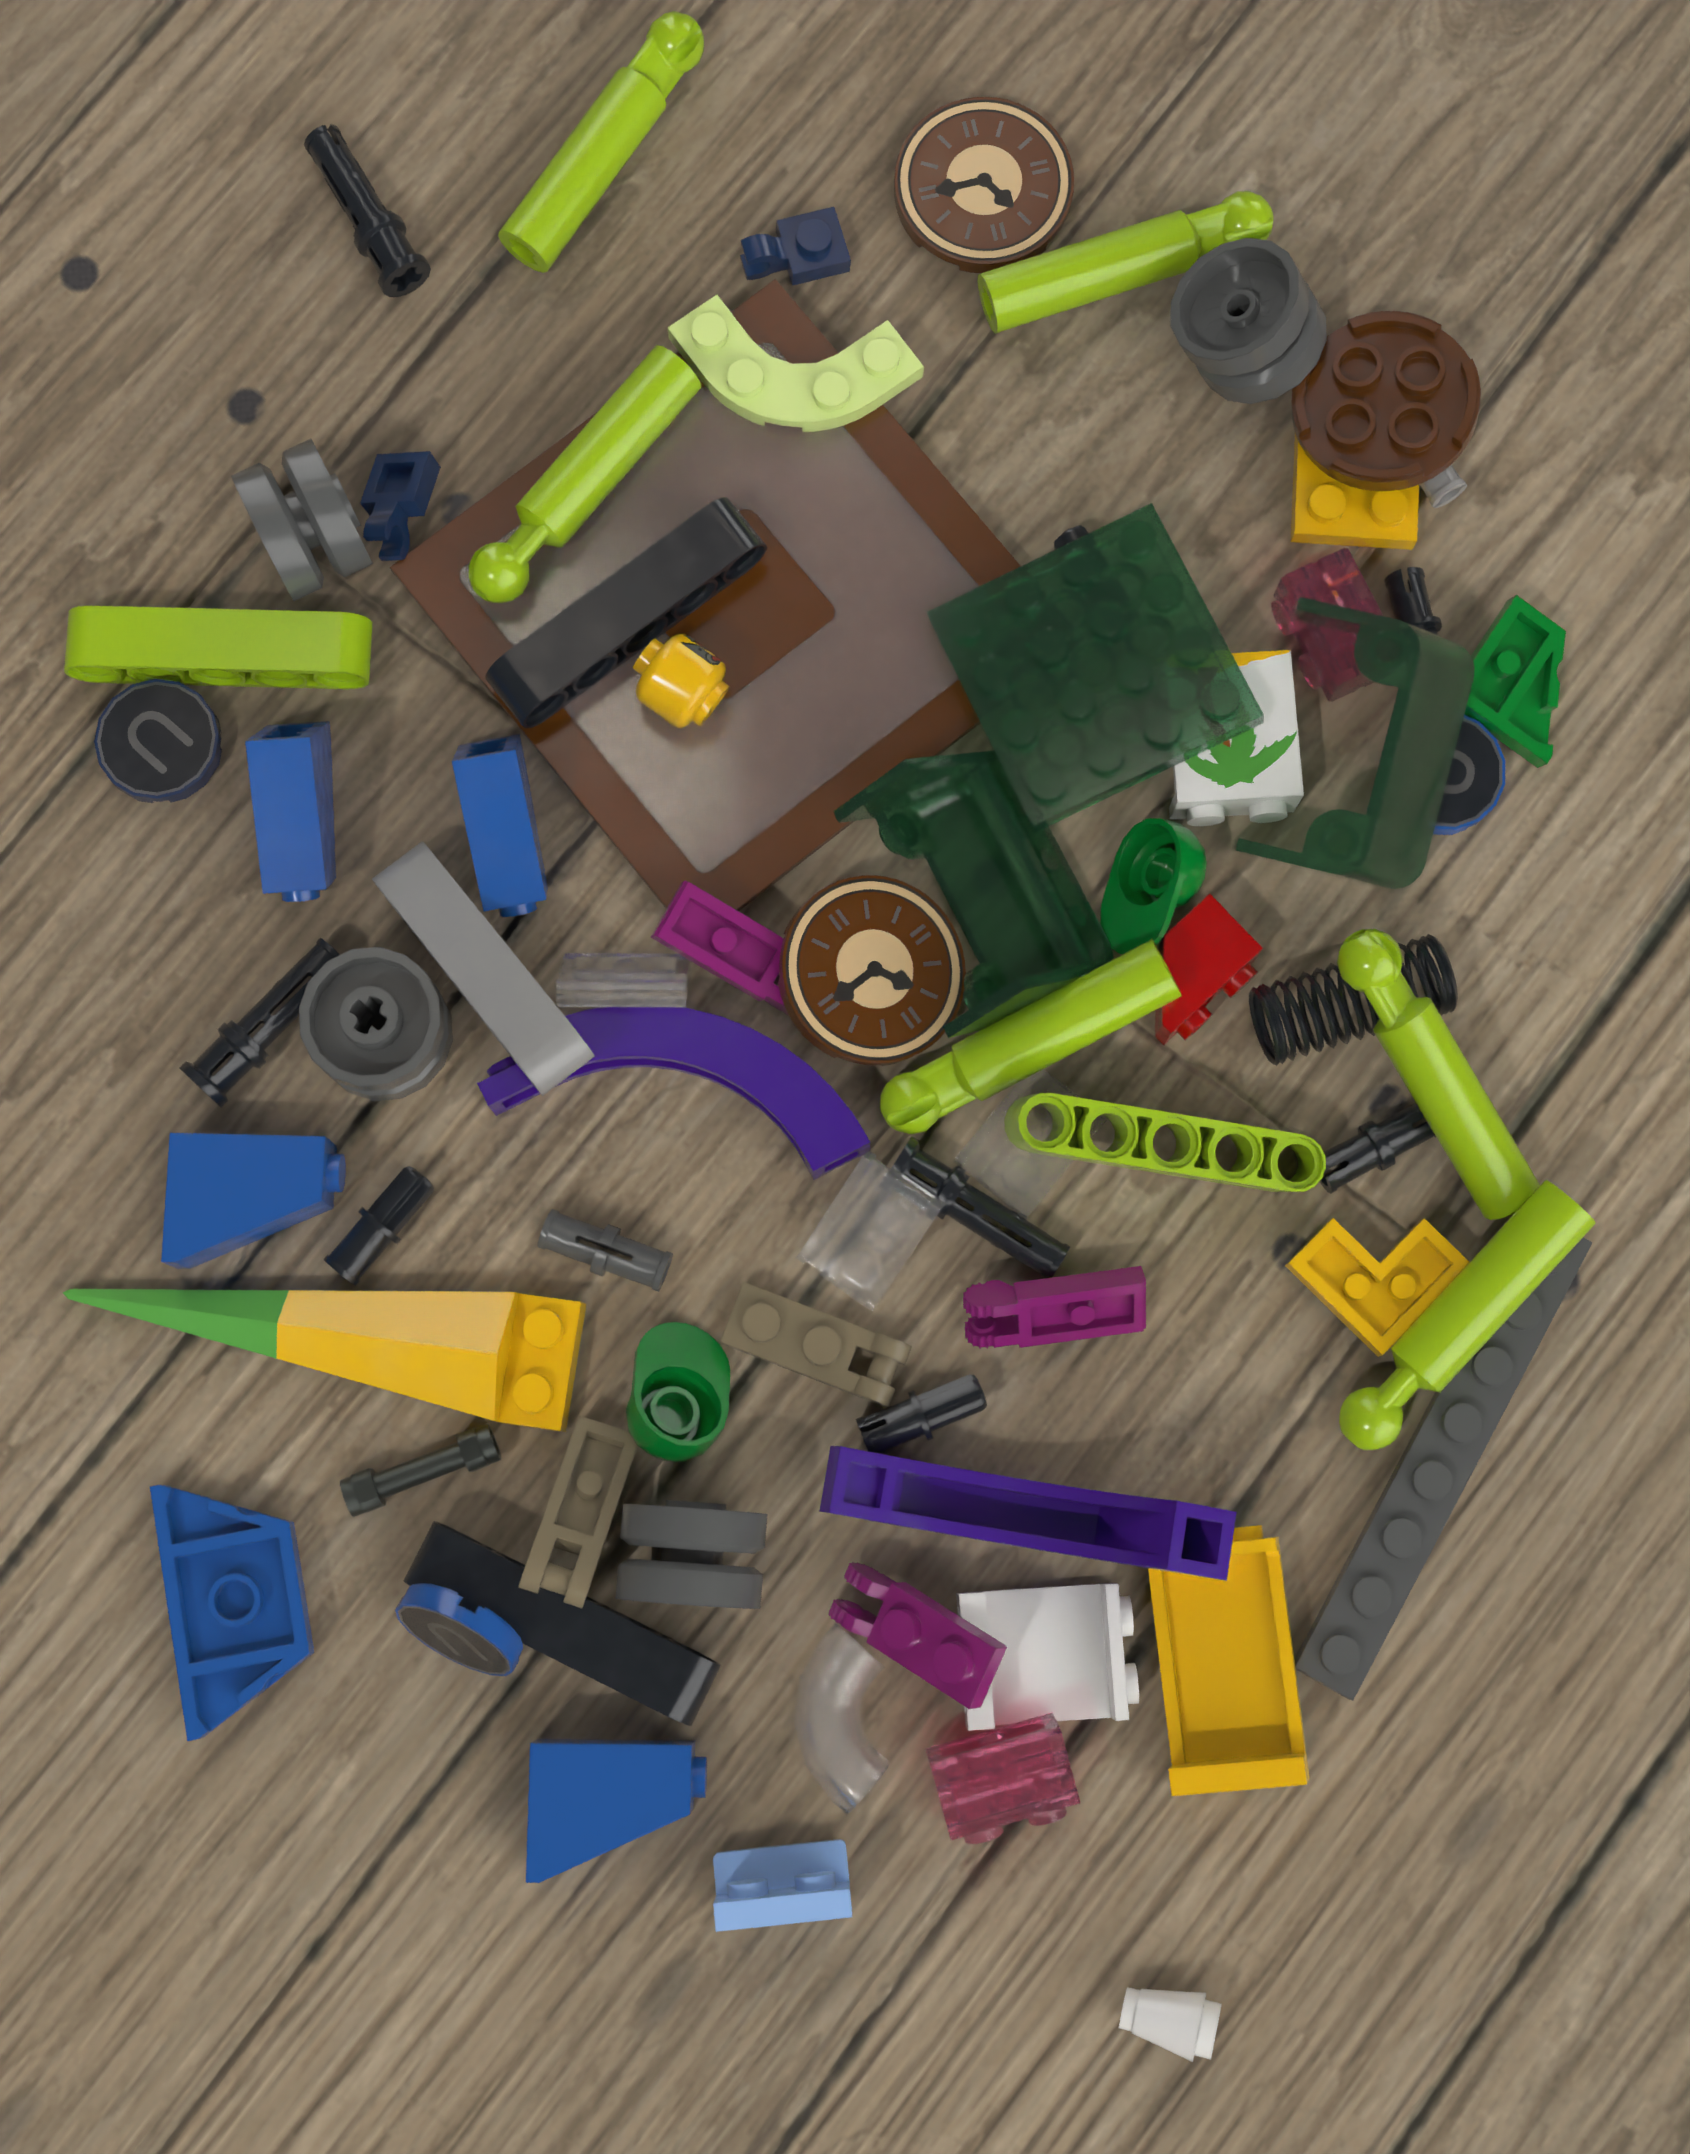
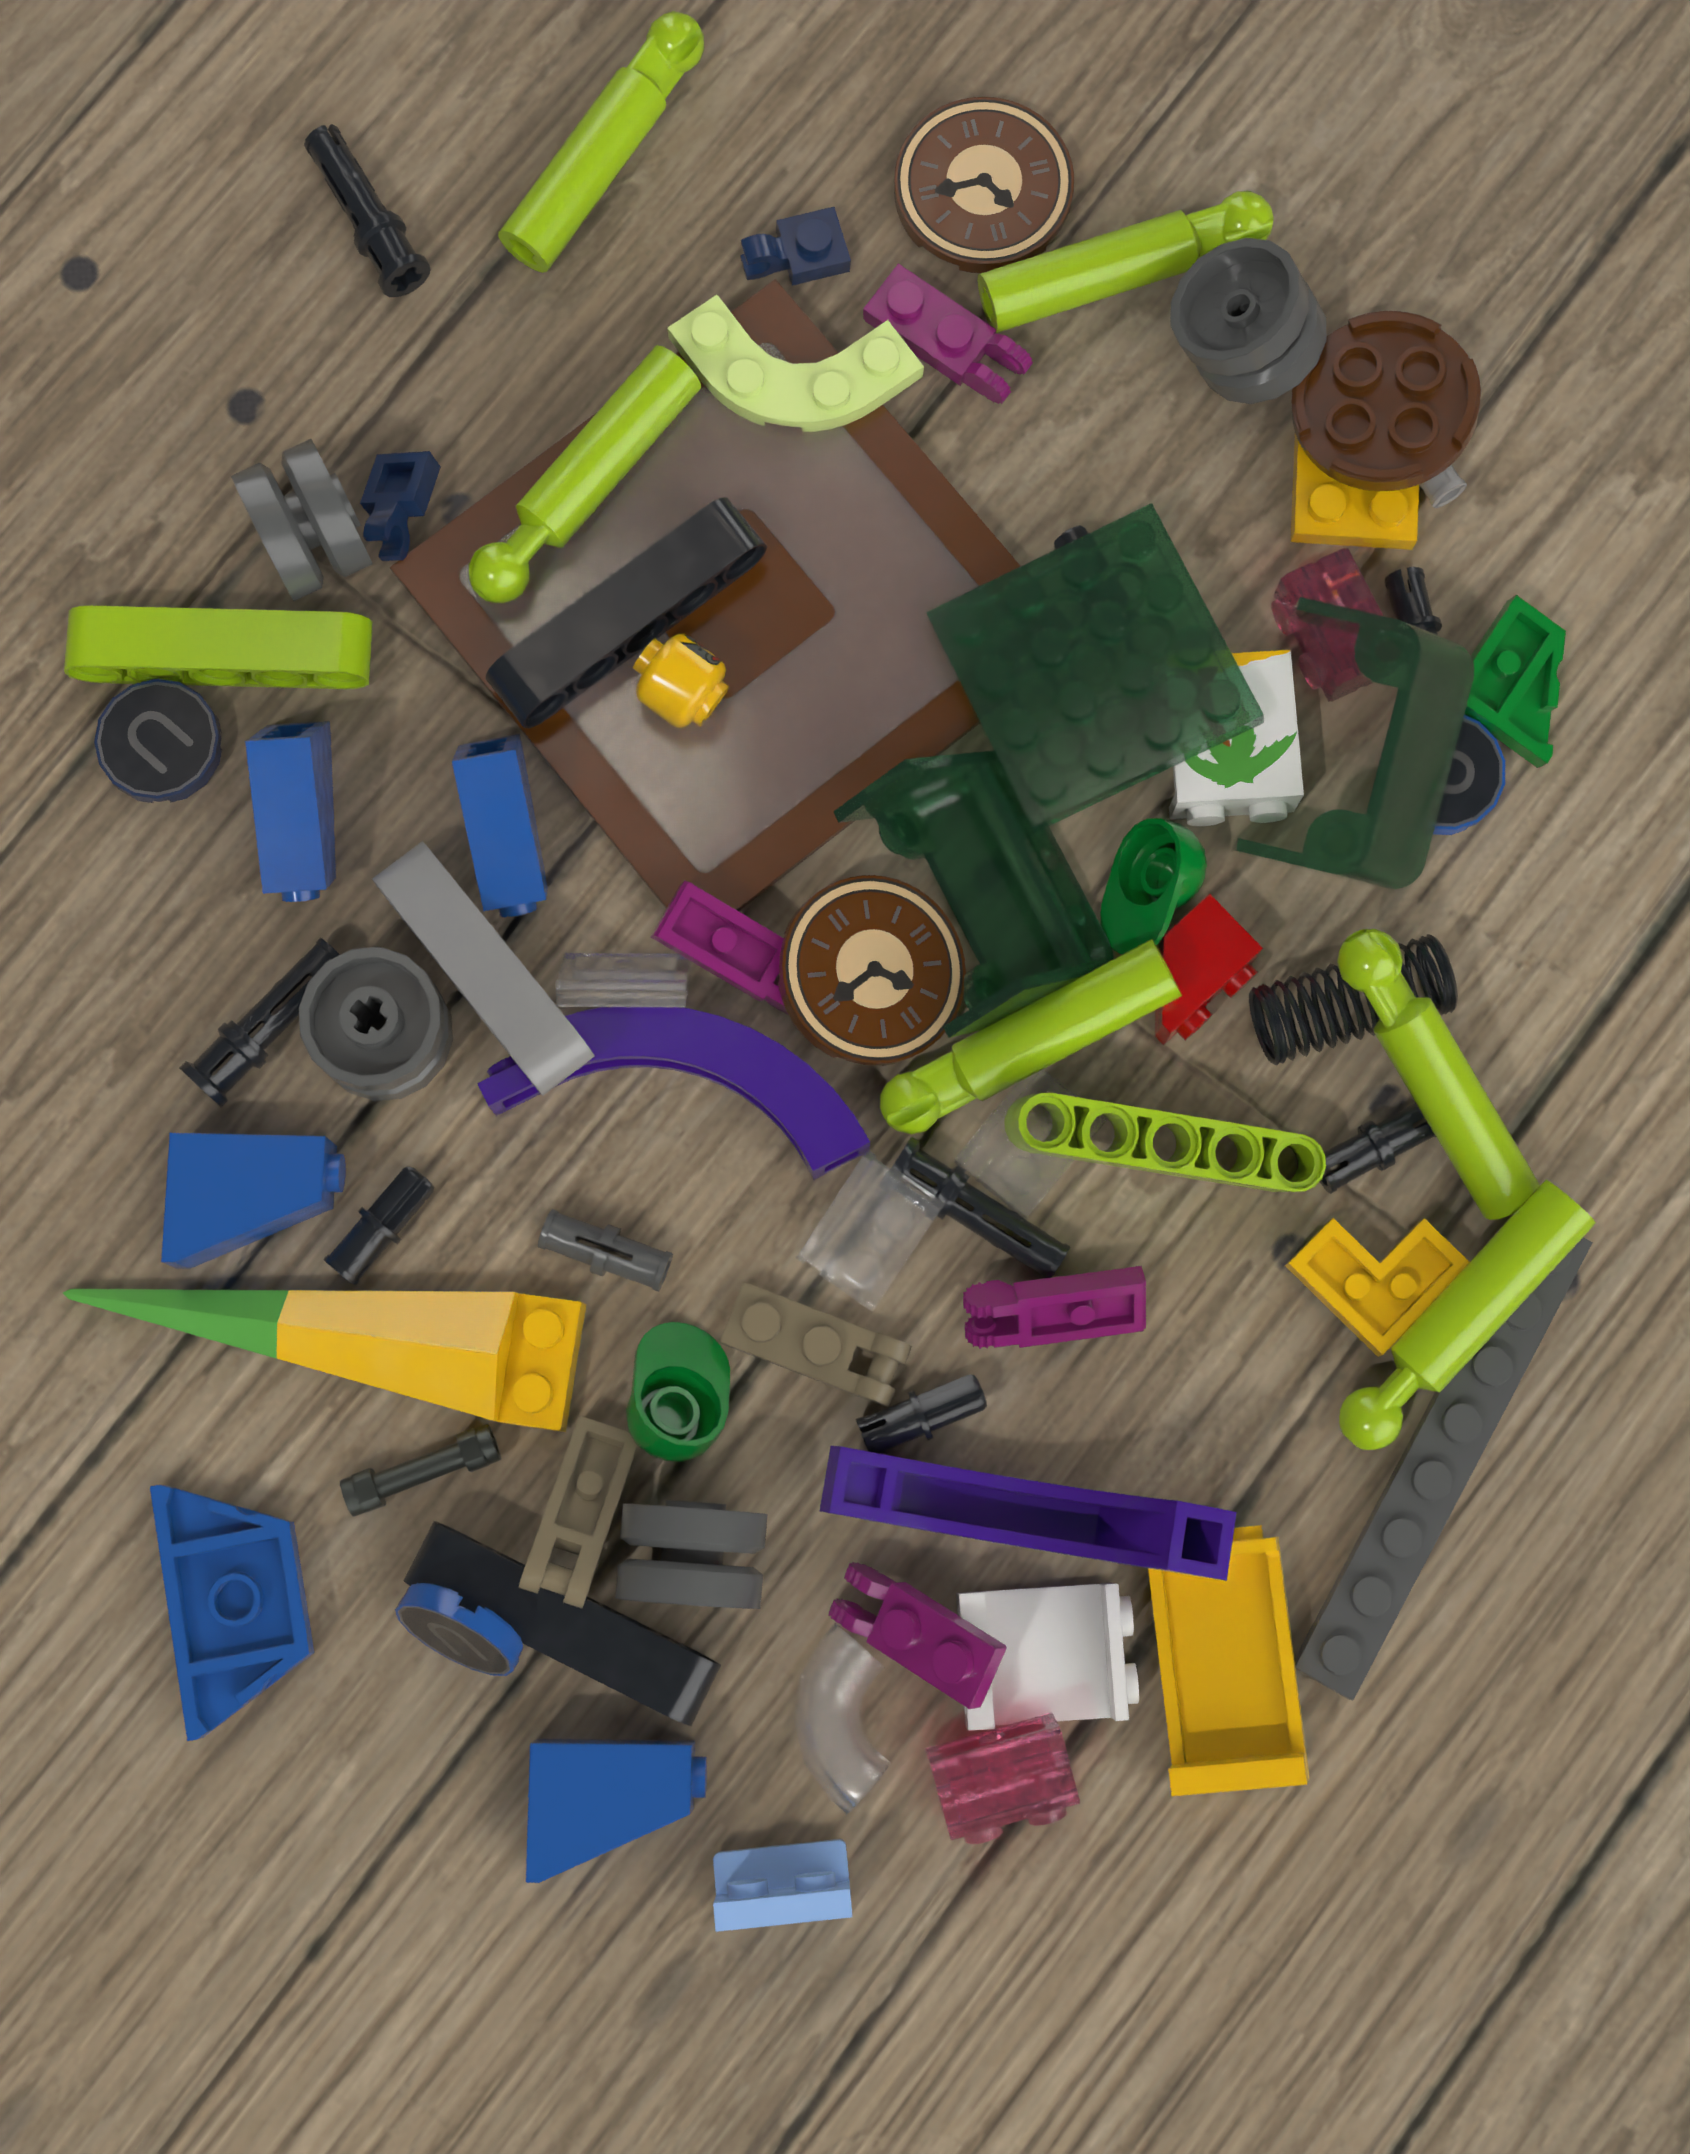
(945, 333): none -> magenta hinge
(1172, 2020): white cone -> none

